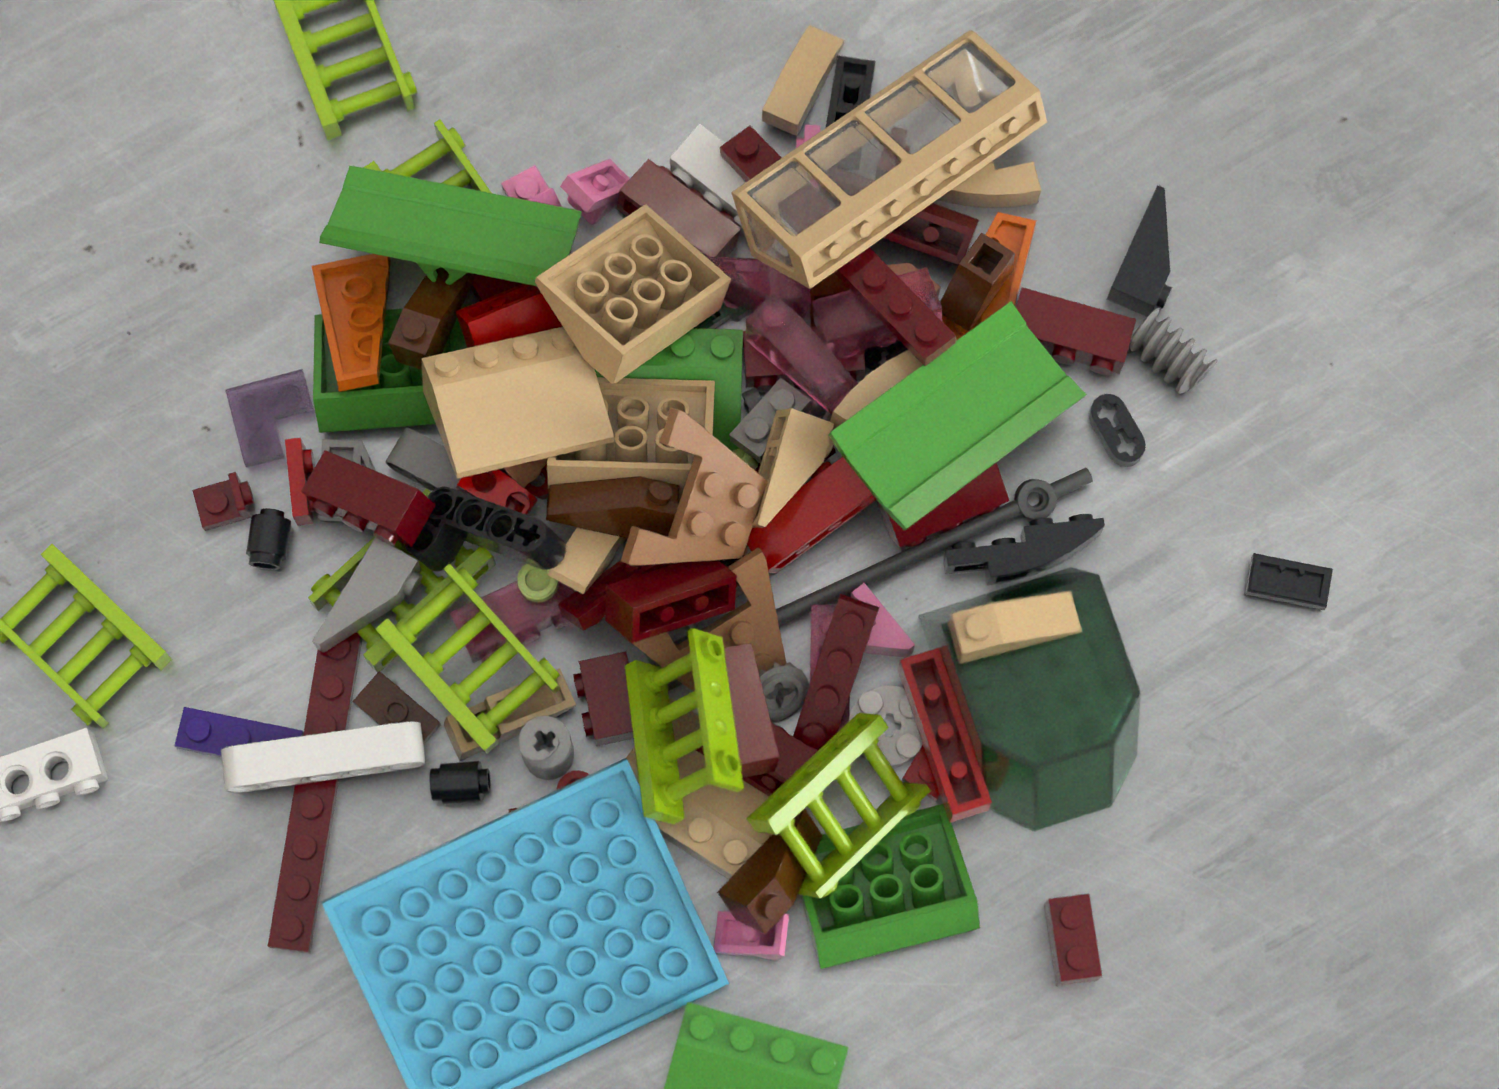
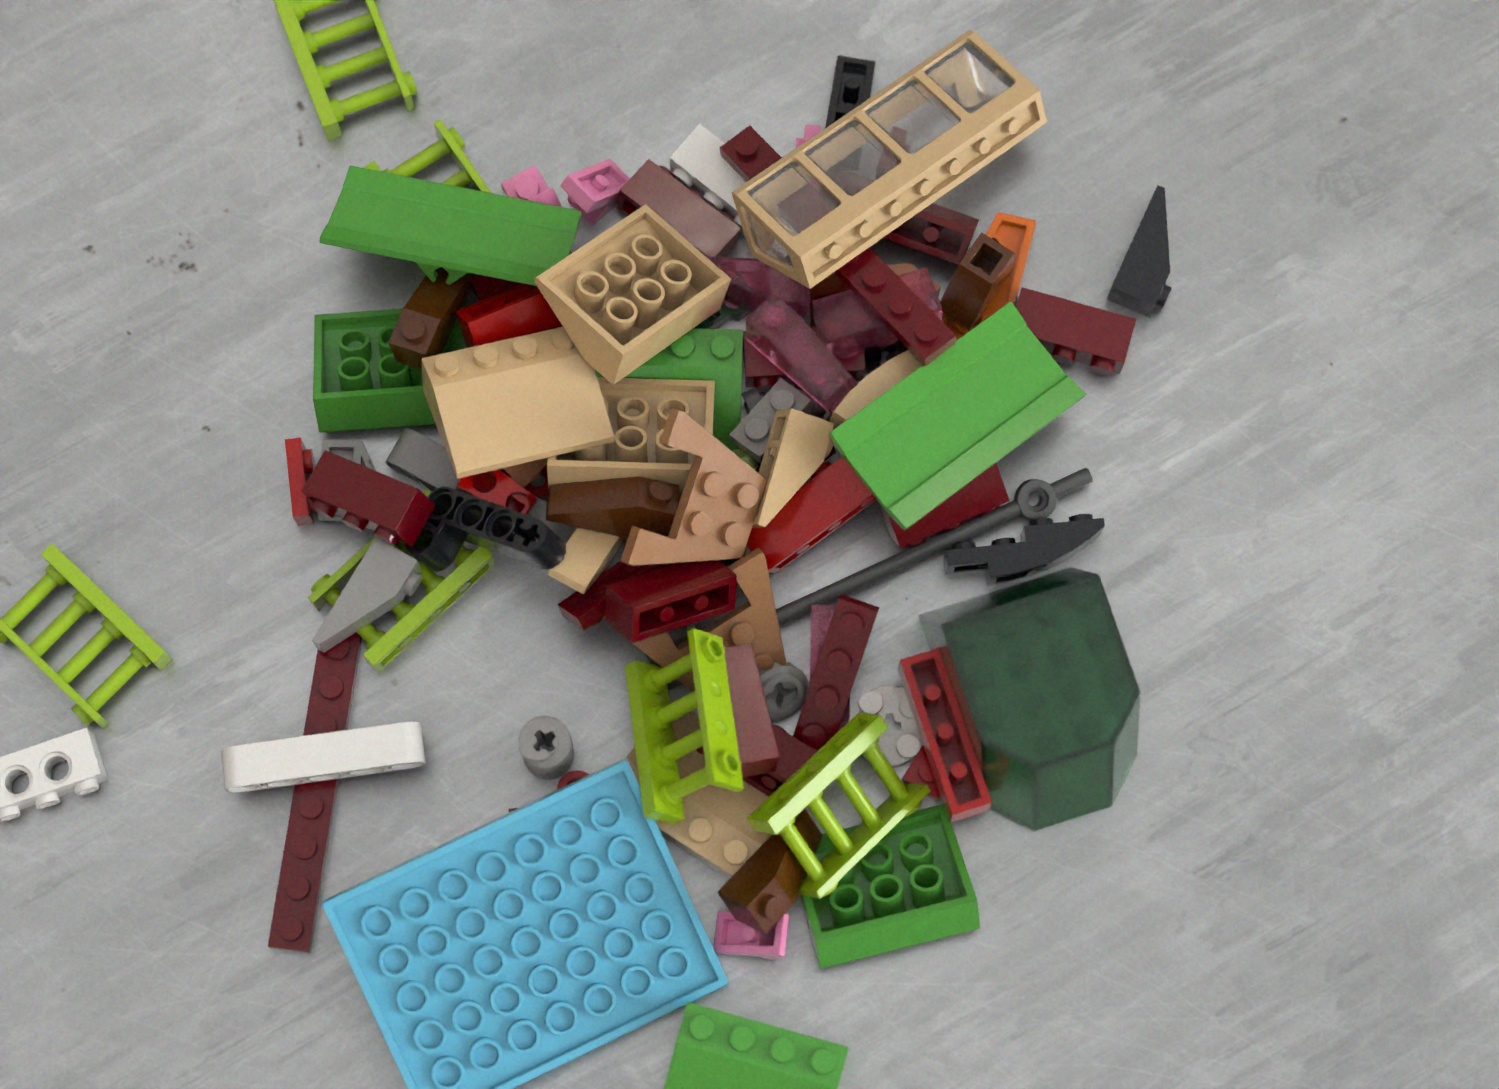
(211, 732): dark purple plate -> none
(223, 502): dark red bracket -> none
(258, 407): clear purple plate -> none
(268, 539): black brick -> none
(353, 313): orange wing -> none
(389, 705): reddish brown plate -> none
(457, 695): lime fence -> none
(459, 782): black brick -> none
(518, 614): clear pink brick -> none
(536, 584): yellowish green tile -> none
(541, 703): tan slope -> none
(607, 698): dark red brick -> none
(801, 80): tan slope -> none
(886, 635): bright pink slope -> none
(997, 188): tan slope -> none
(1012, 625): tan slope -> none
(1072, 940): dark red brick -> none
(1109, 435): black beam -> none
(1170, 352): light grey piece -> none
(1289, 581): black plate -> none

